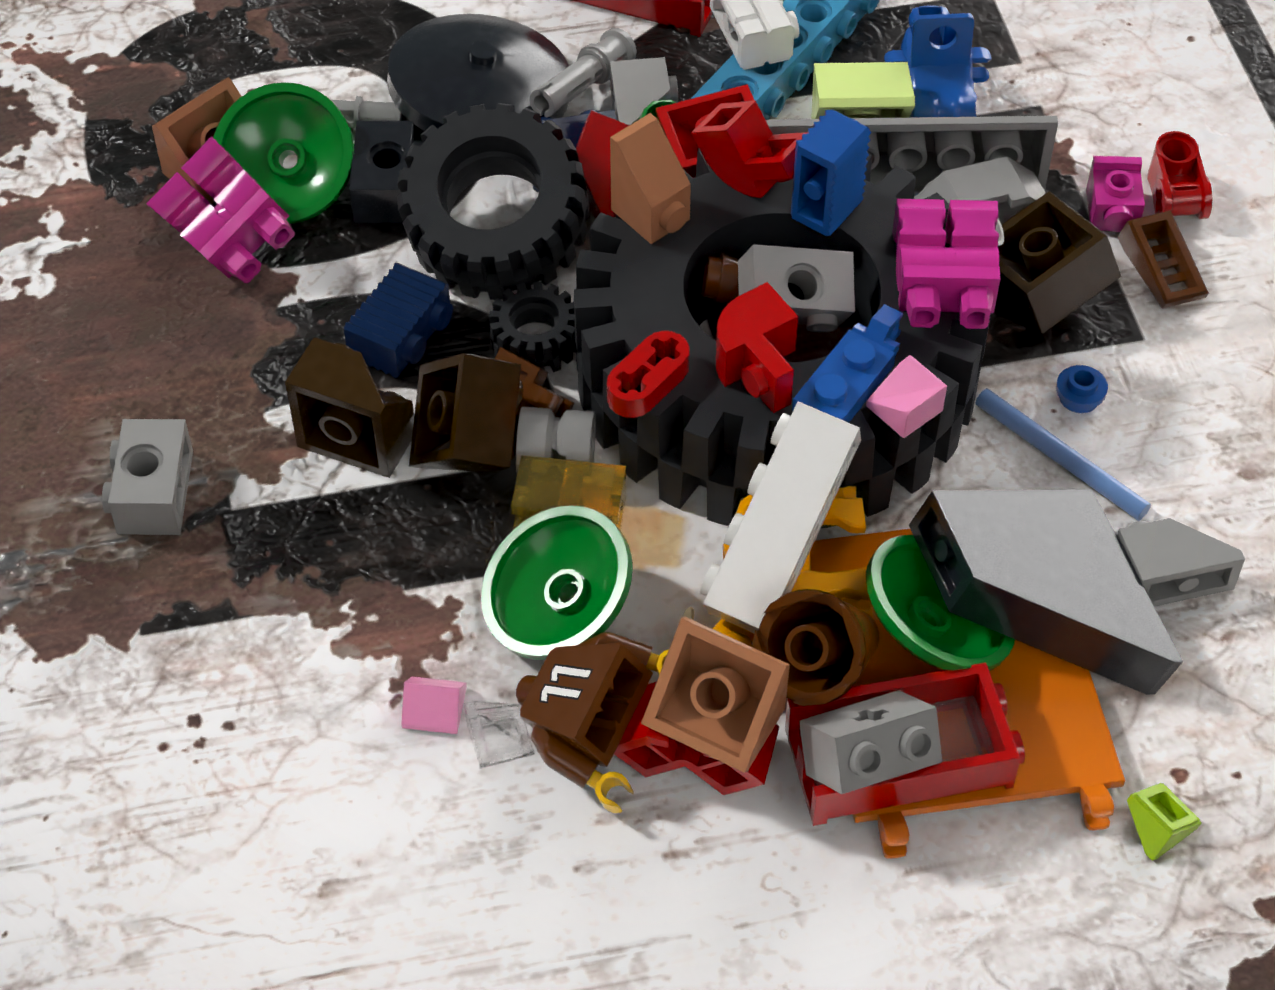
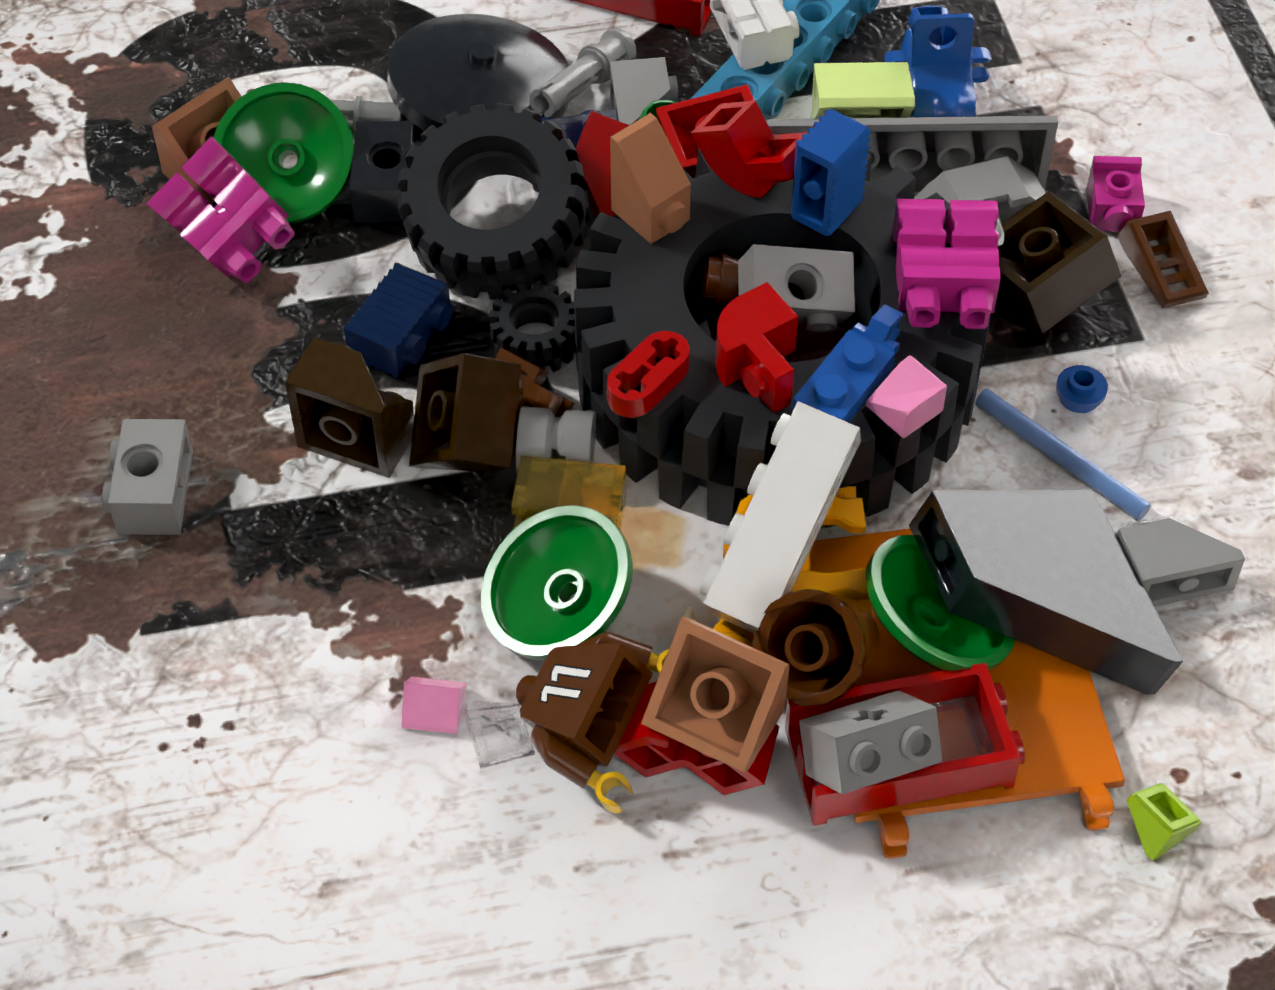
(1179, 177): red piece -> none

